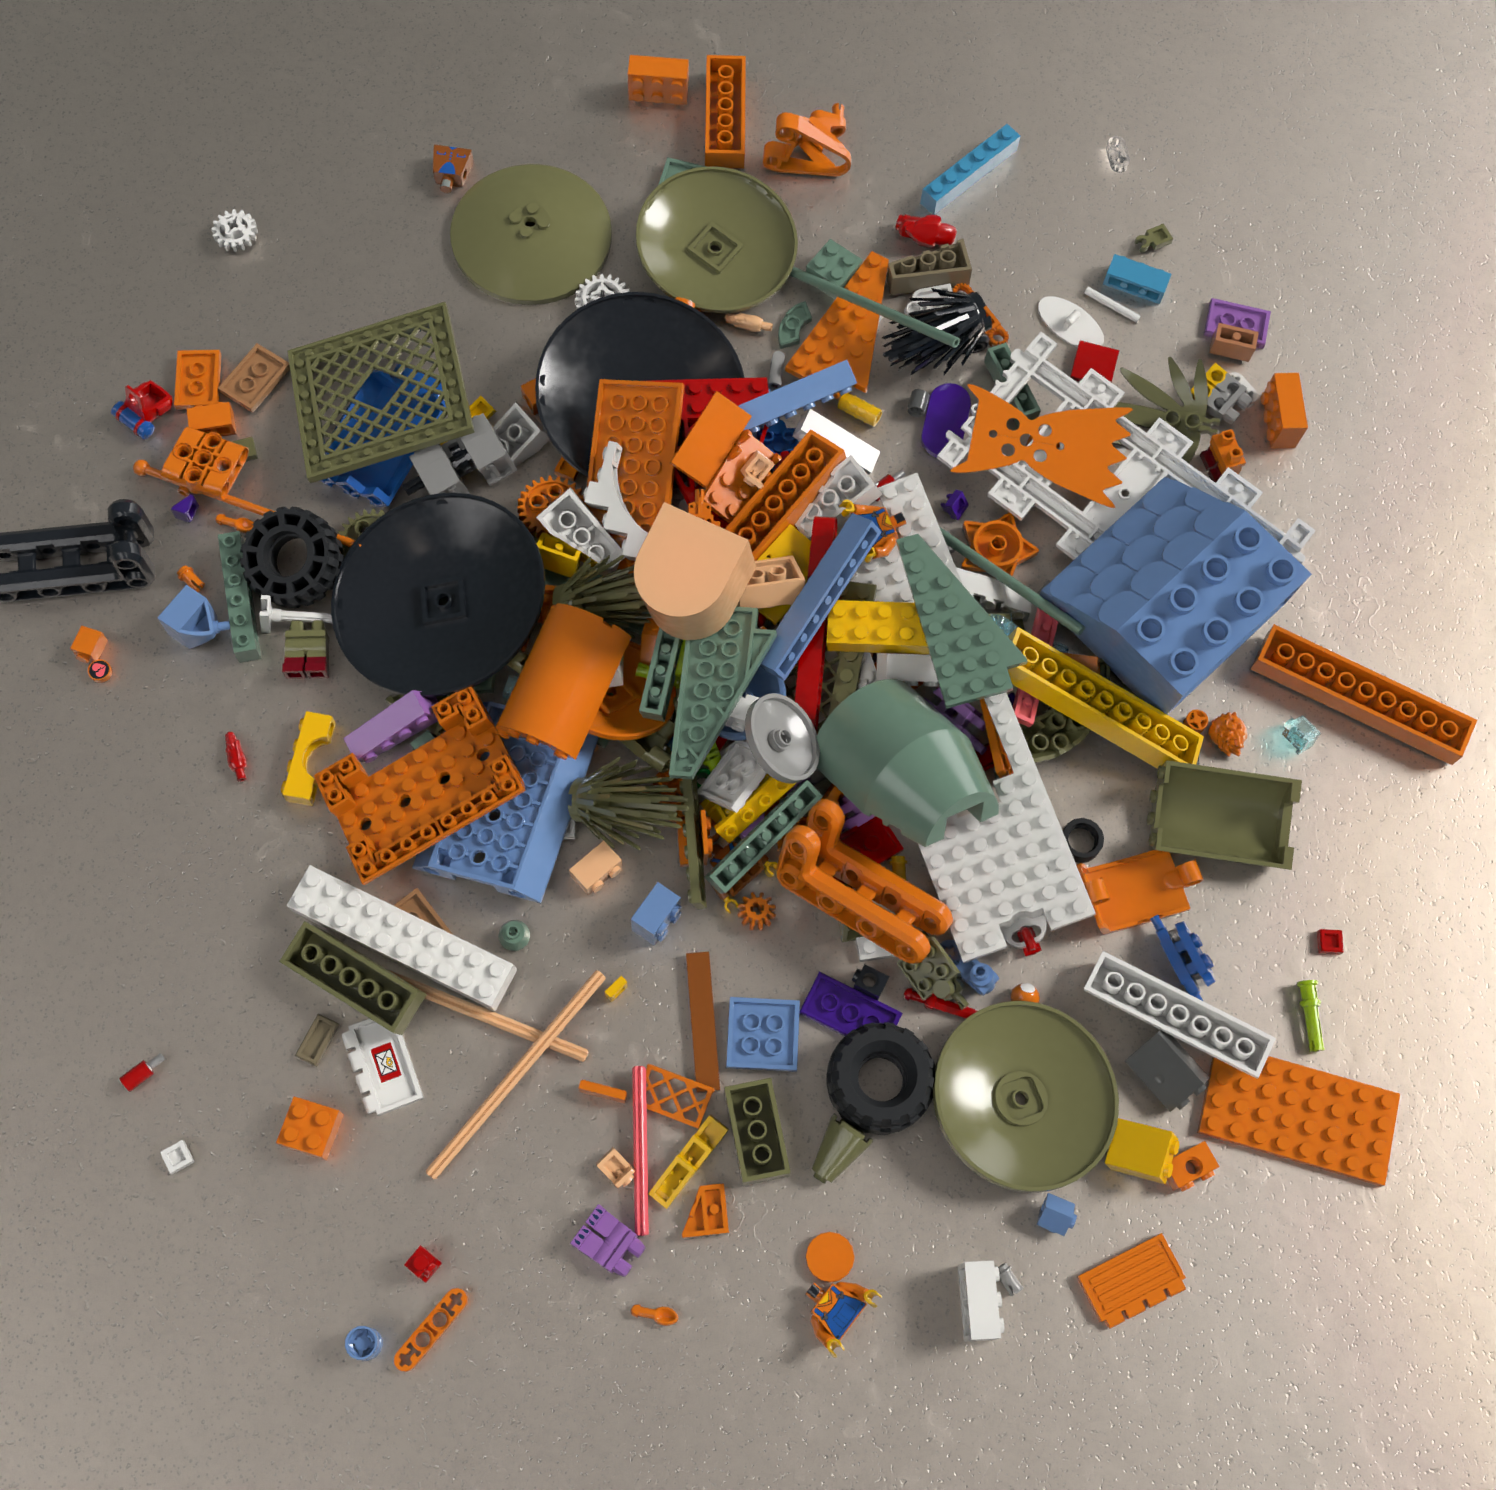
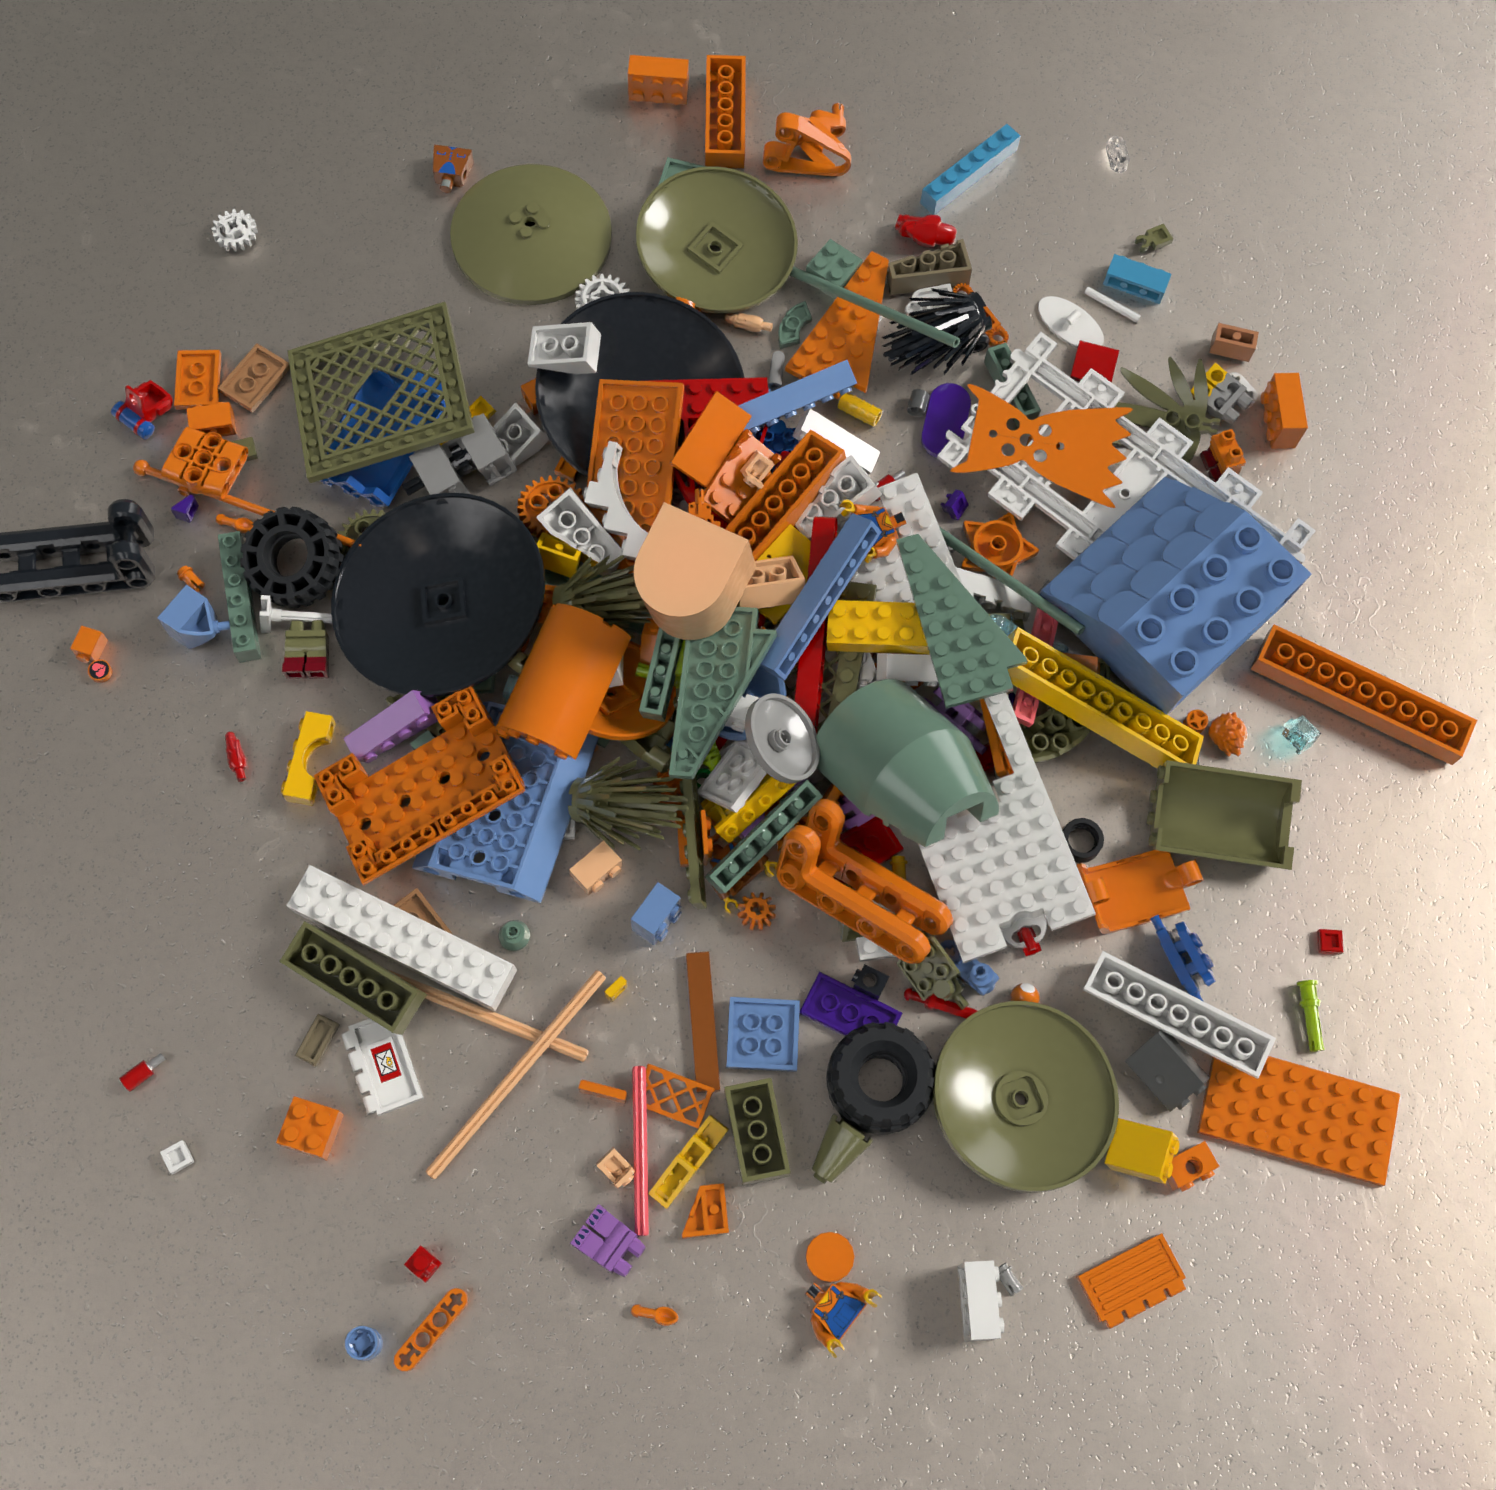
(565, 348): none -> white slope
(1056, 1214): medium blue brick -> none
(1238, 316): medium lavender tile -> none

